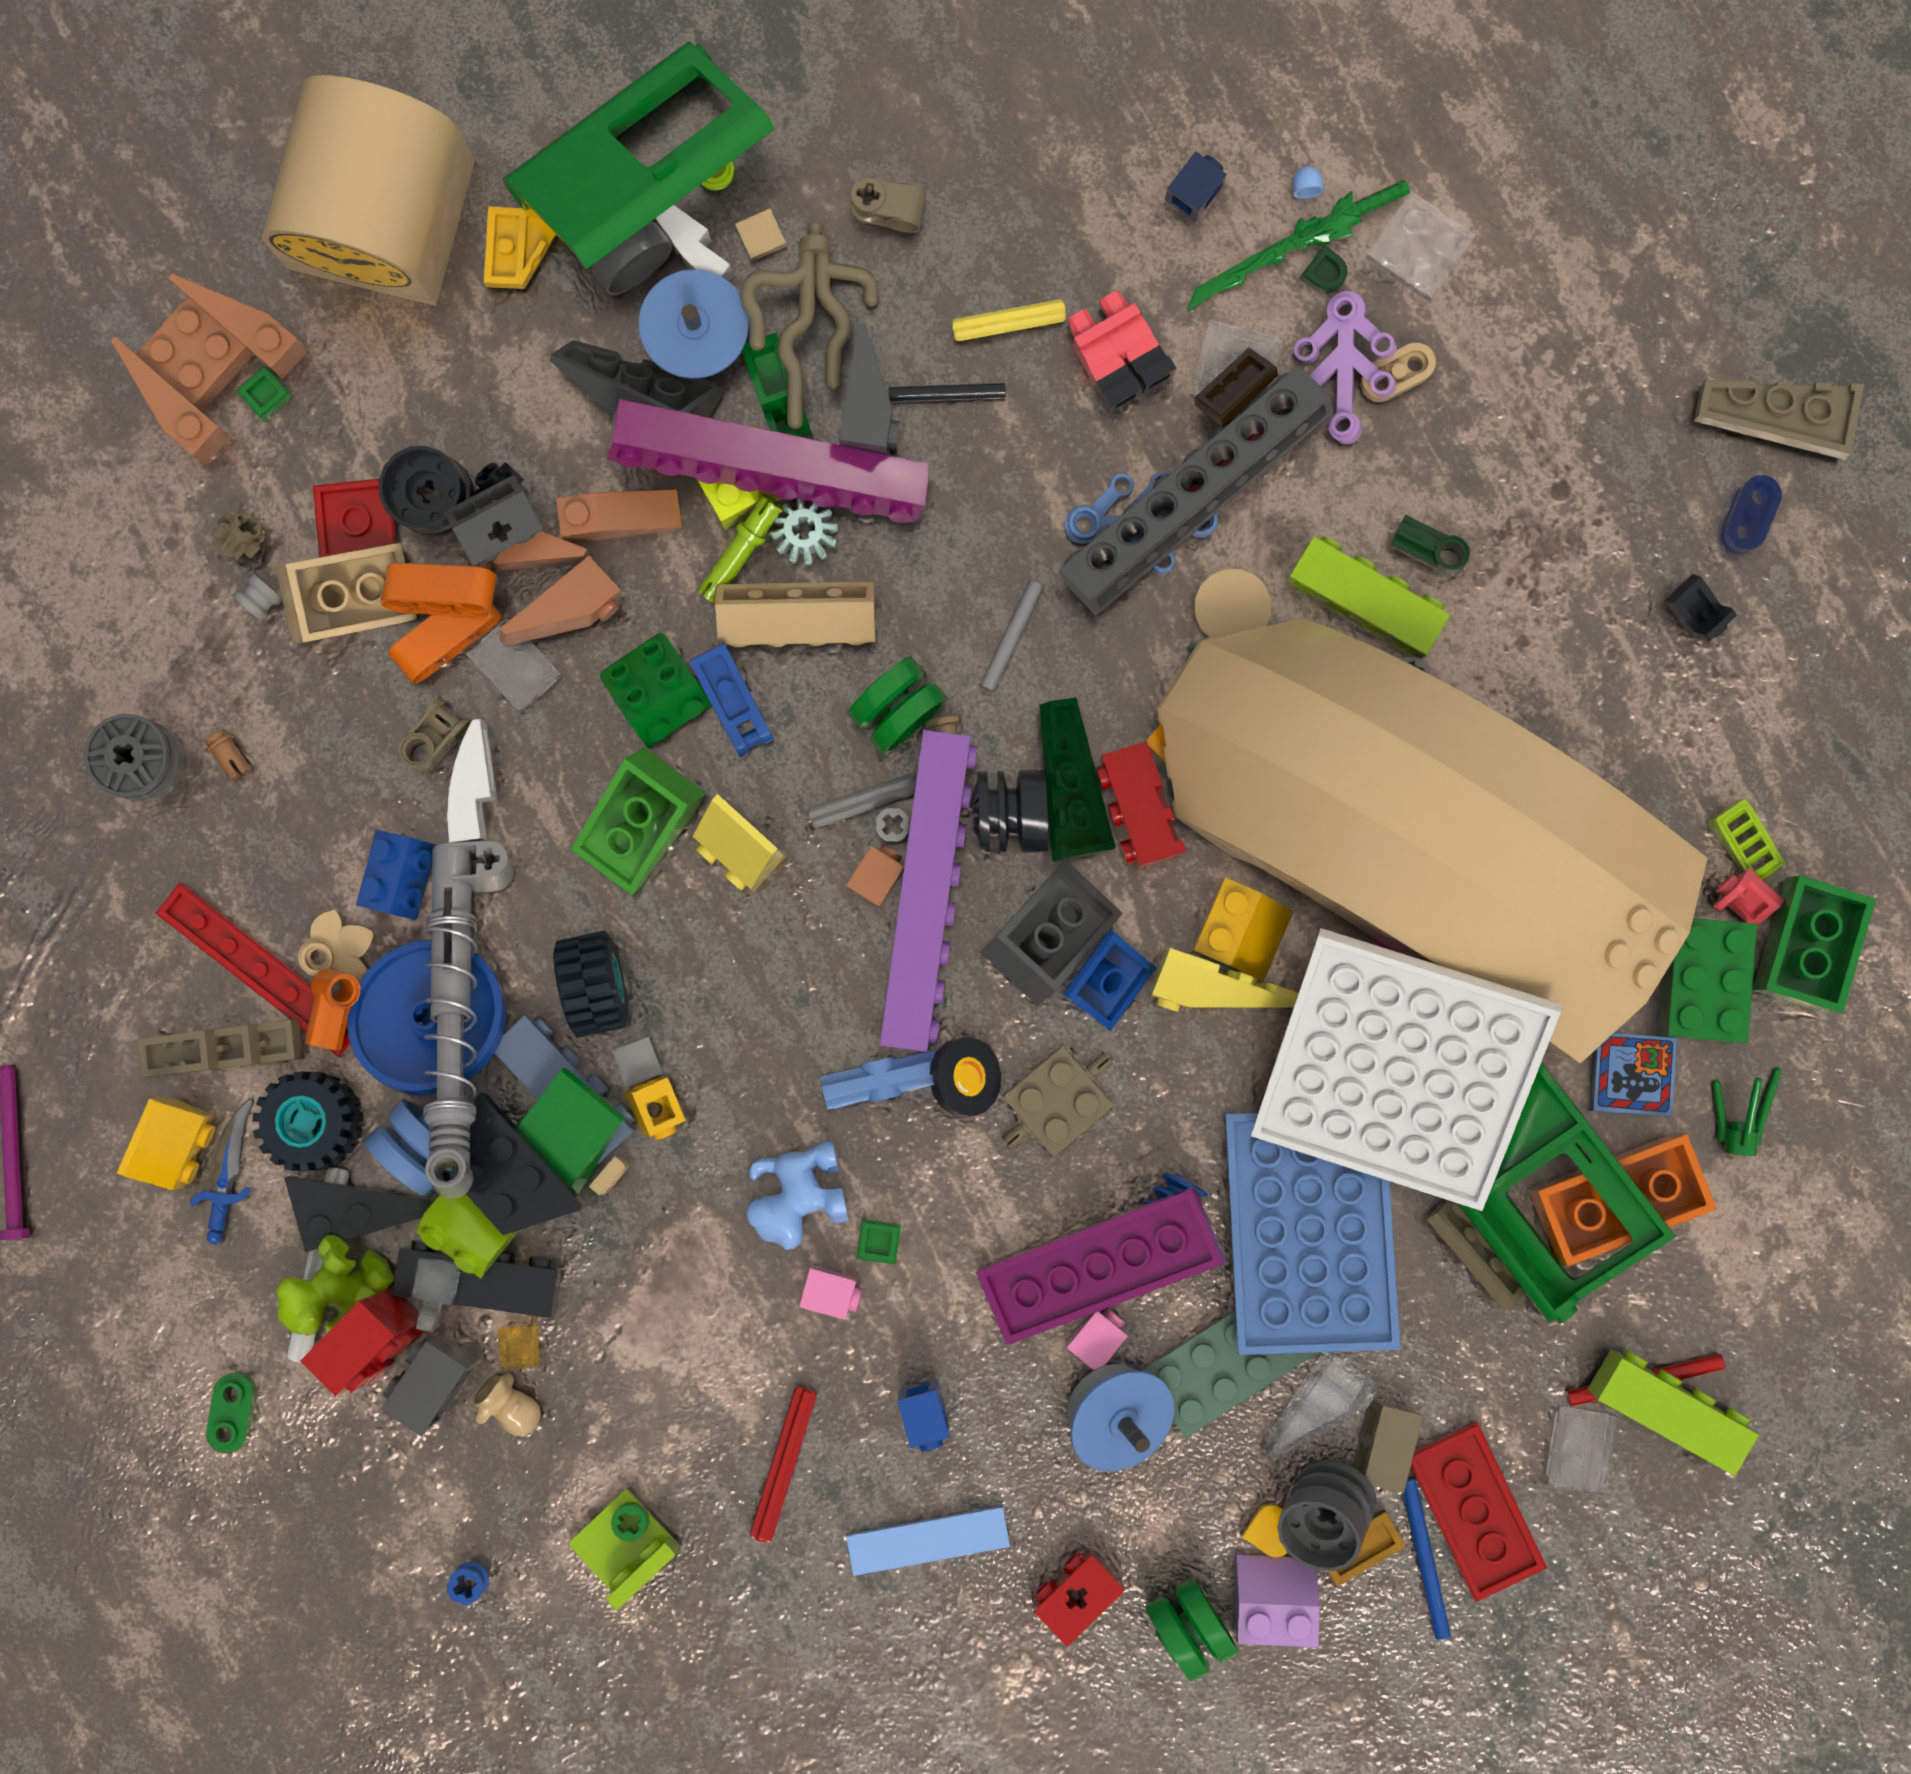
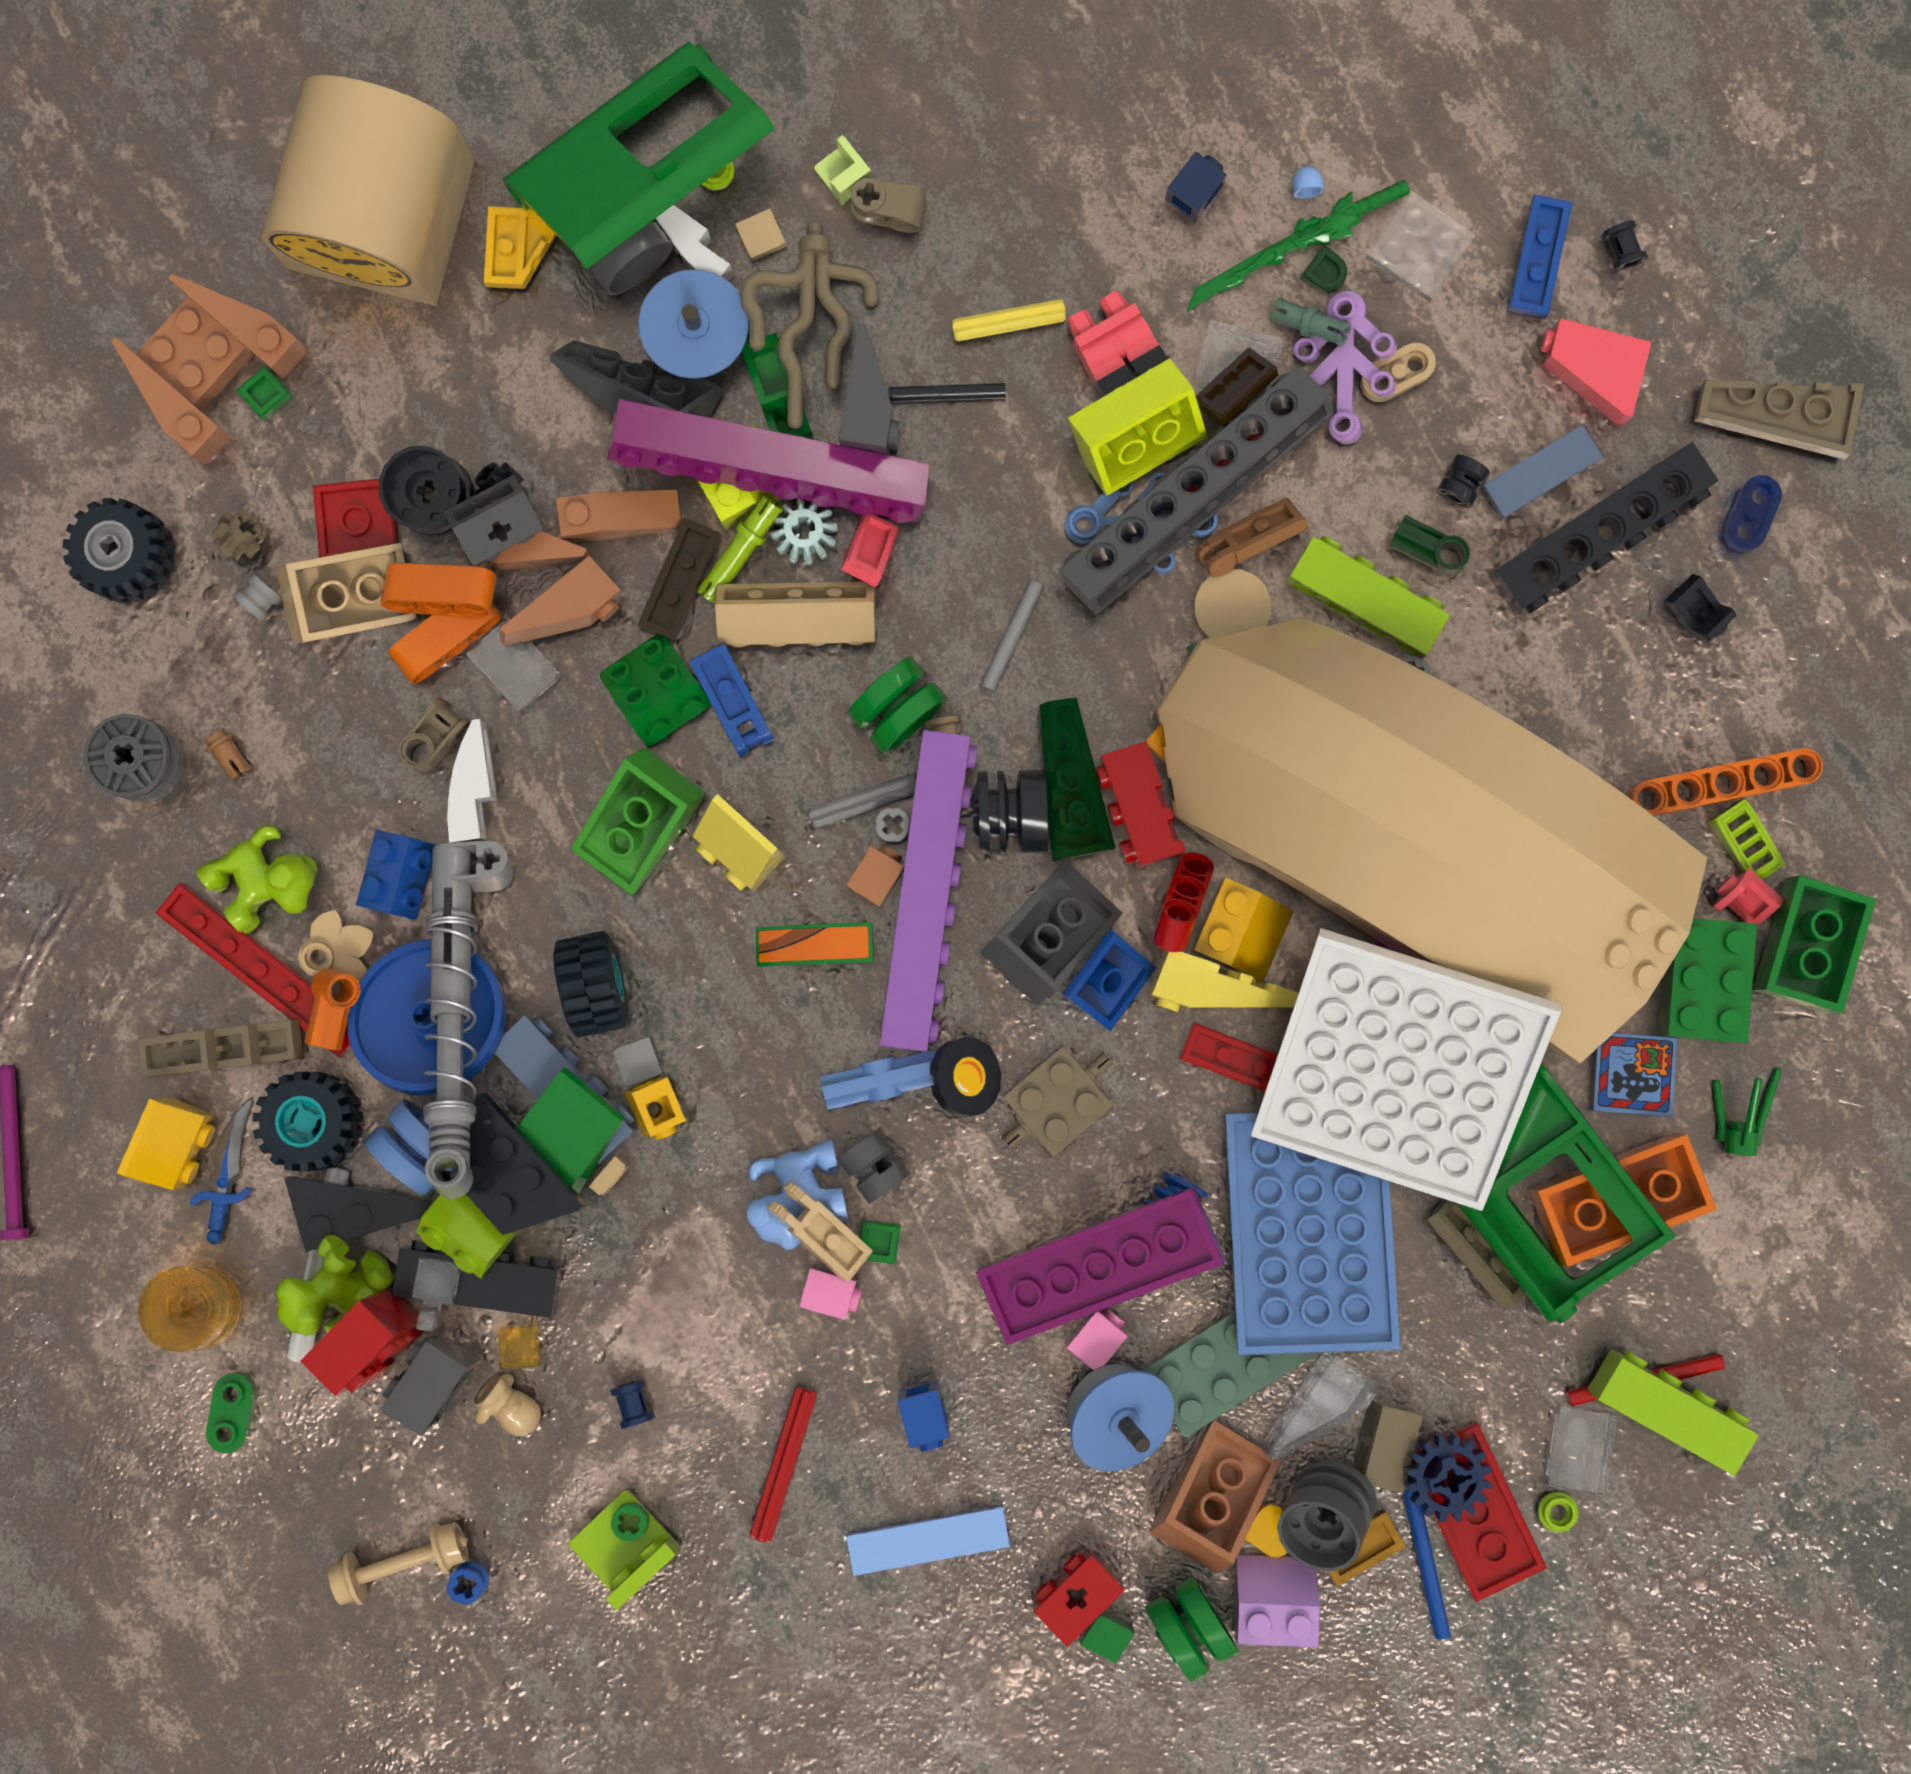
(118, 550): none -> black wheel
(167, 1308): none -> clear yellow wheel
(285, 880): none -> lime animal
(349, 1579): none -> tan piece
(632, 1403): none -> dark blue bush
(679, 579): none -> dark brown plate
(814, 944): none -> slope
(822, 1233): none -> tan hinge
(842, 170): none -> yellowish green panel
(869, 549): none -> coral tile
(870, 1151): none -> dark grey wheel
(1108, 1636): none -> green slope
(1138, 426): none -> neon yellow brick
(1183, 902): none -> red beam
(1215, 1498): none -> nougat slope
(1228, 1056): none -> red tile
(1250, 537): none -> medium nougat hinge
(1310, 321): none -> sand green pin
(1463, 481): none -> black wheel
(1464, 1474): none -> dark blue gear
(1540, 256): none -> blue plate
(1542, 472): none -> sand blue tile
(1569, 1514): none -> lime plate
(1597, 365): none -> coral slope
(1624, 246): none -> black bush
(1684, 469): none -> black brick
(1741, 779): none -> orange beam

